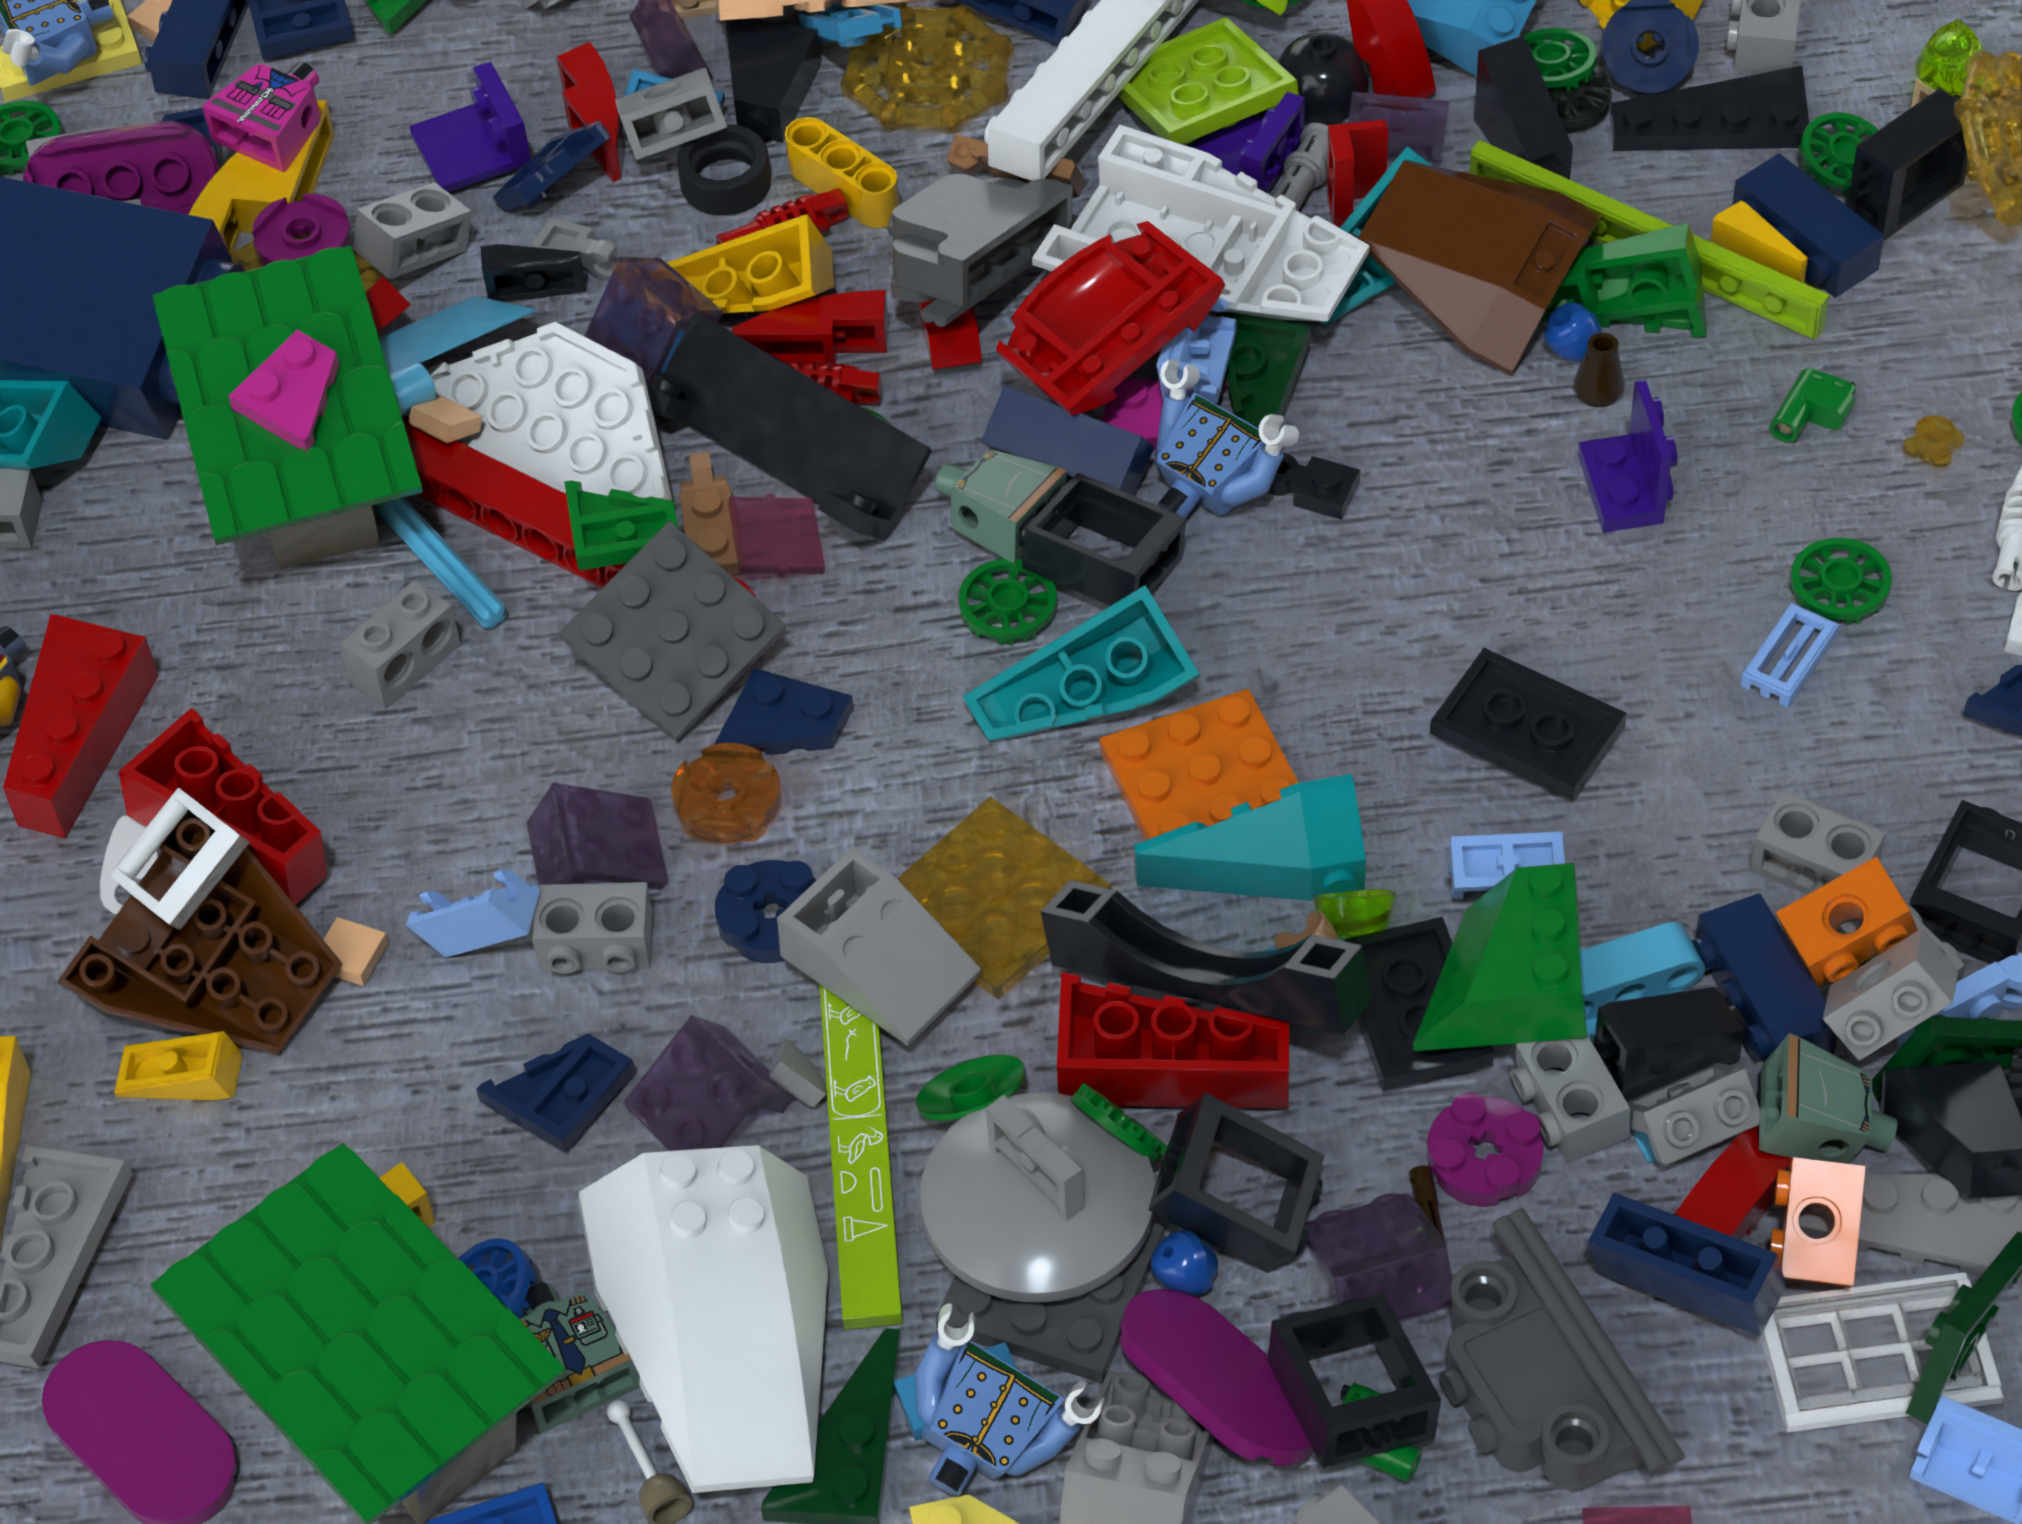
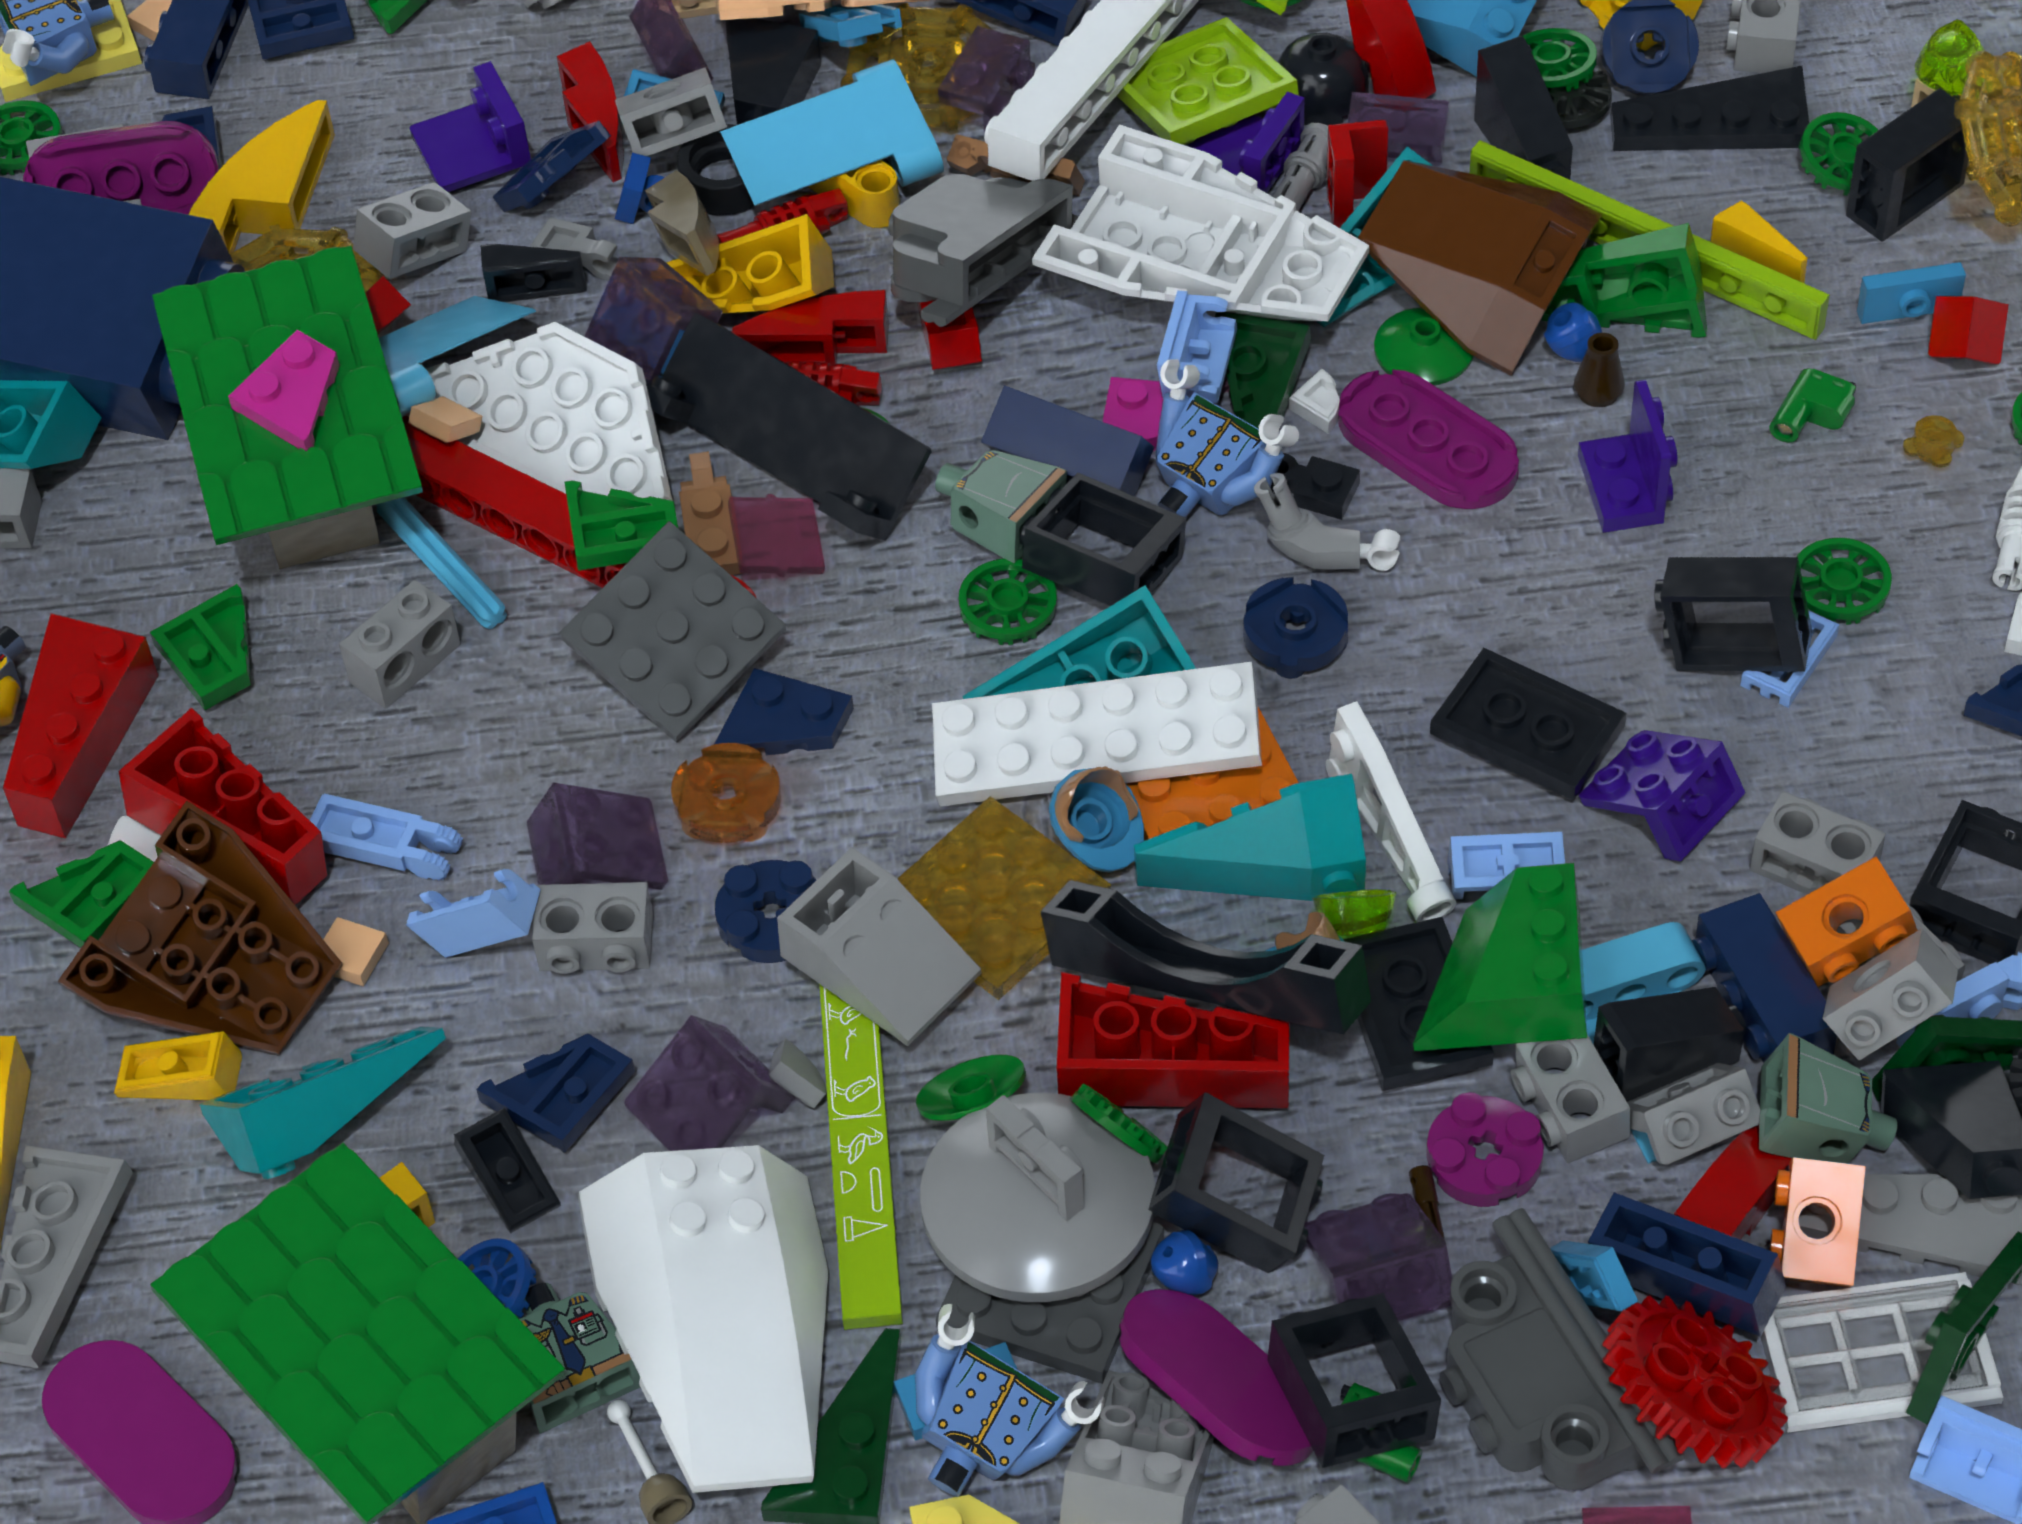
(86, 892): none -> green wing
(200, 874): white tile -> none
(209, 647): none -> green wing
(266, 114): dark pink torso -> none
(280, 221): magenta plate -> none
(287, 1119): none -> teal wedge
(384, 836): none -> light blue hinge
(506, 1170): none -> black slope
(633, 189): none -> blue tile
(684, 222): none -> dark tan slope
(836, 135): none -> medium azure piece
(987, 73): none -> clear purple bracket
(1097, 818): none -> dark azure piece
(1107, 316): red slope -> none
(1132, 724): none -> white plate
(1295, 650): none -> dark blue plate
(1314, 544): none -> light grey arm
(1317, 401): none -> white tile
(1393, 824): none -> white plate
(1420, 346): none -> green dish
(1428, 439): none -> magenta tile
(1596, 1274): none -> dark azure plate
(1673, 782): none -> dark purple bracket
(1694, 1382): none -> red gear
(1735, 646): none -> black window
(1834, 238): dark blue brick -> none
(1907, 292): none -> dark azure plate
(1968, 329): none -> red panel

